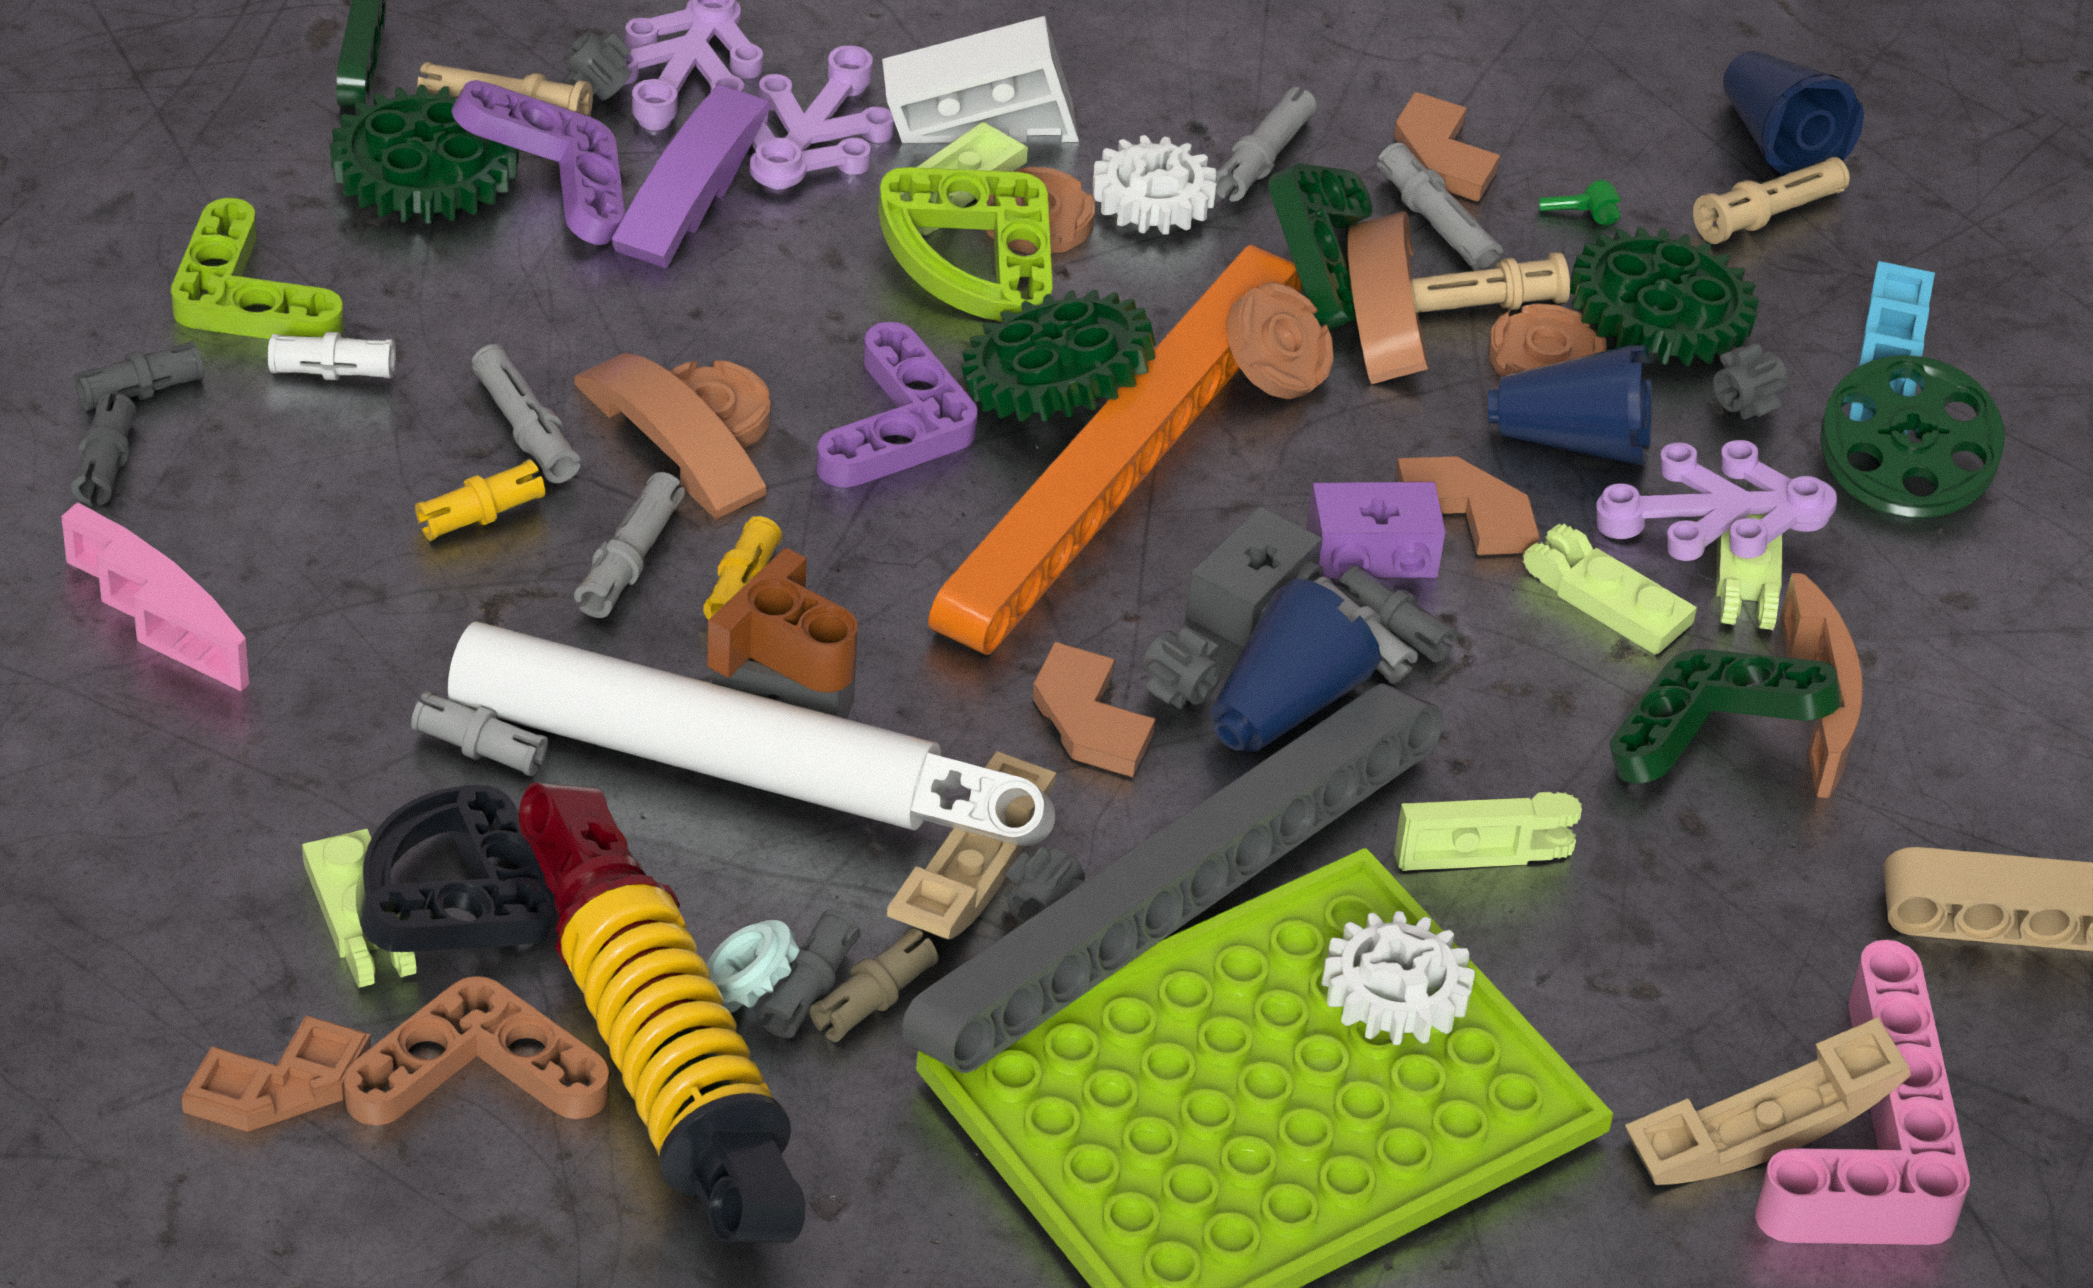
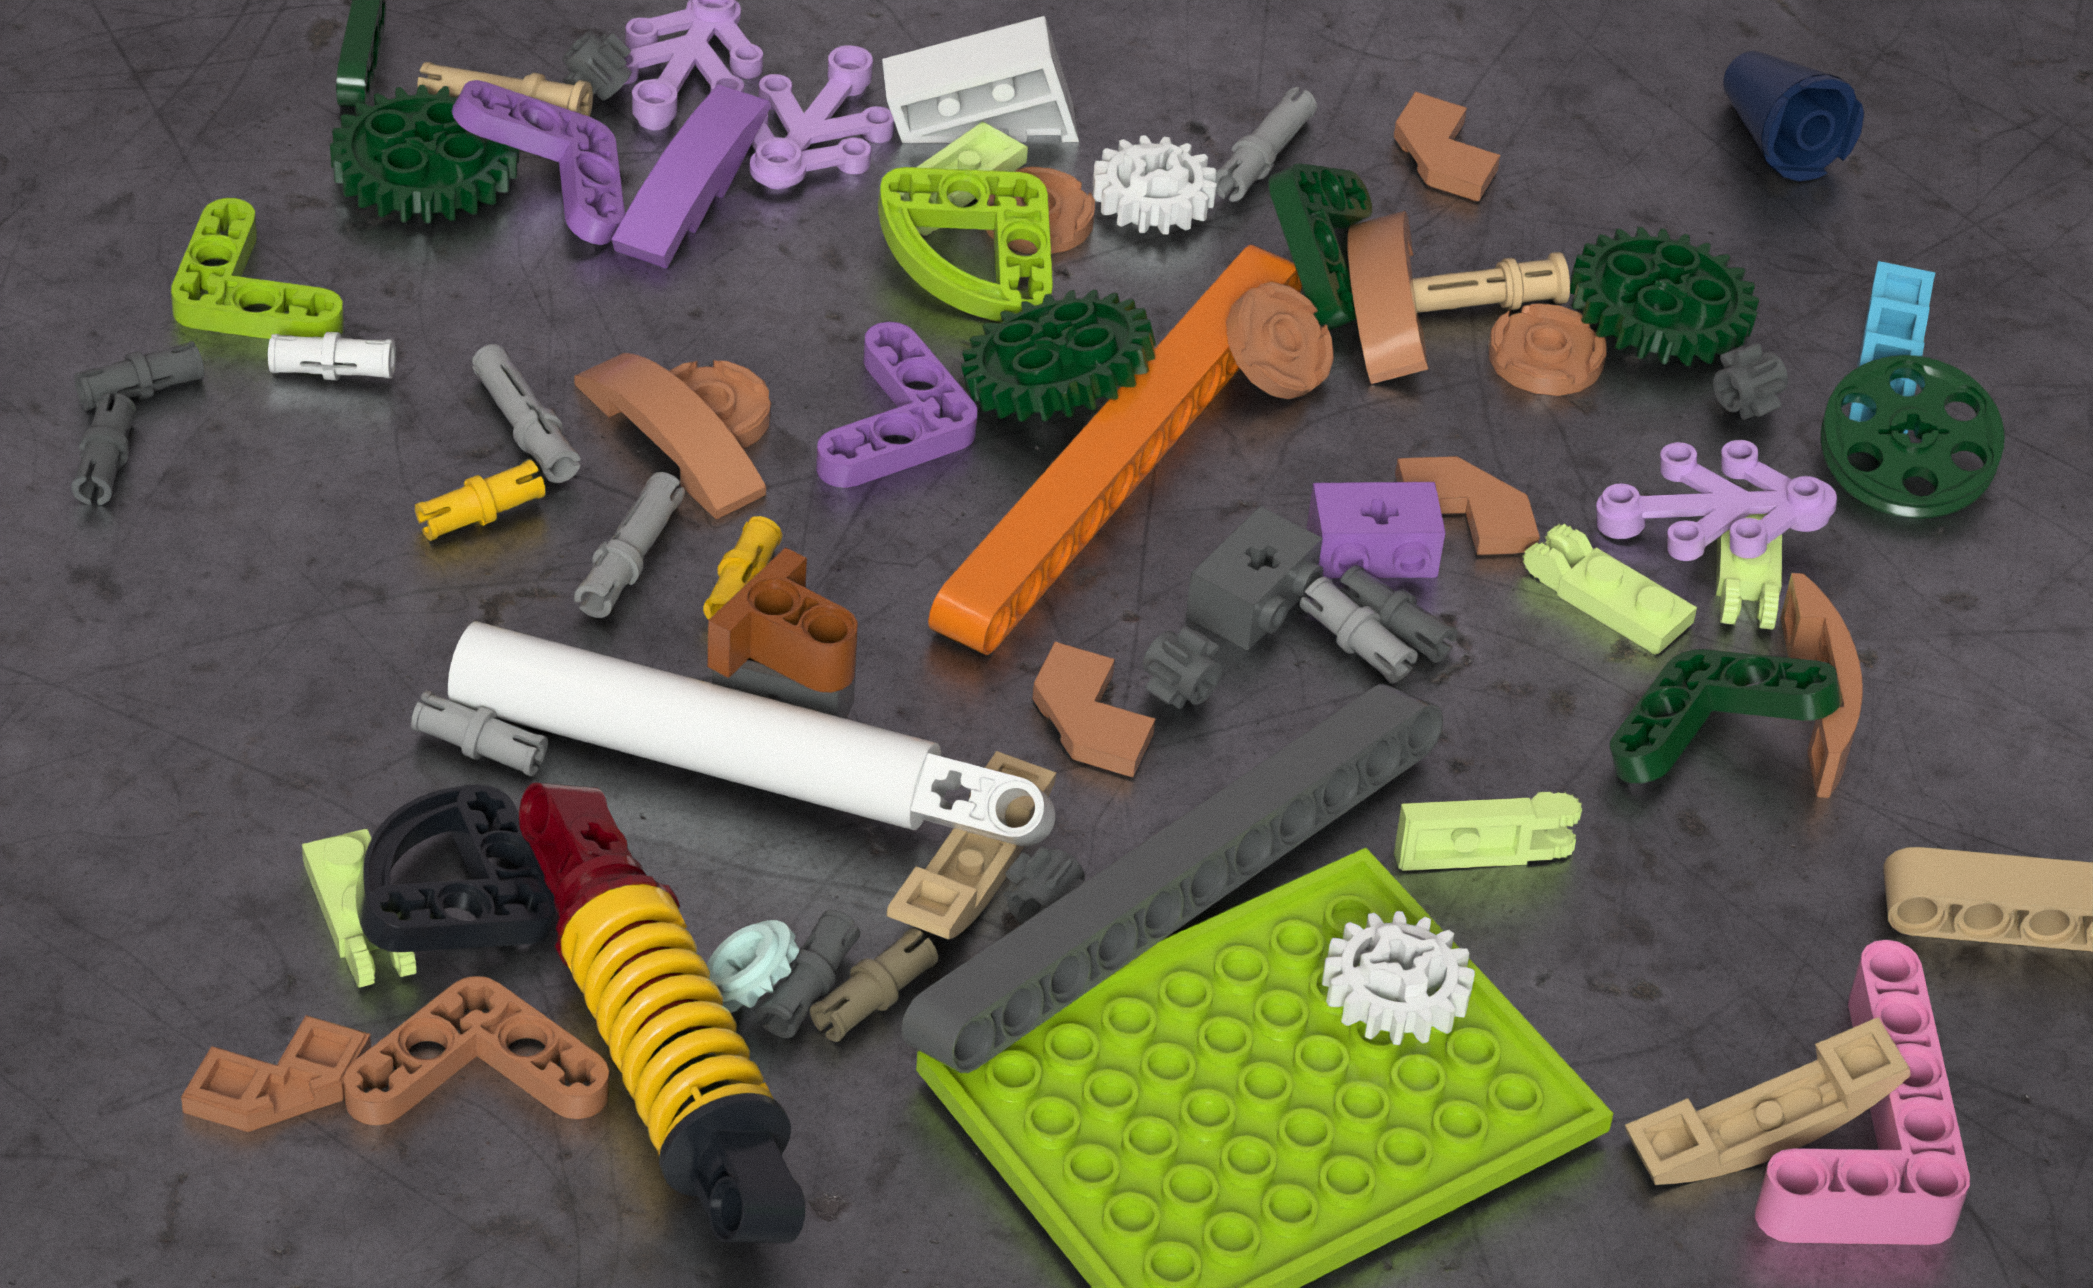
(167, 604): bright pink slope -> none
(1293, 666): dark blue cone -> none
(1425, 193): light grey pin -> none
(1580, 405): dark blue cone -> none
(1598, 198): green hand -> none
(1752, 204): tan pin -> none

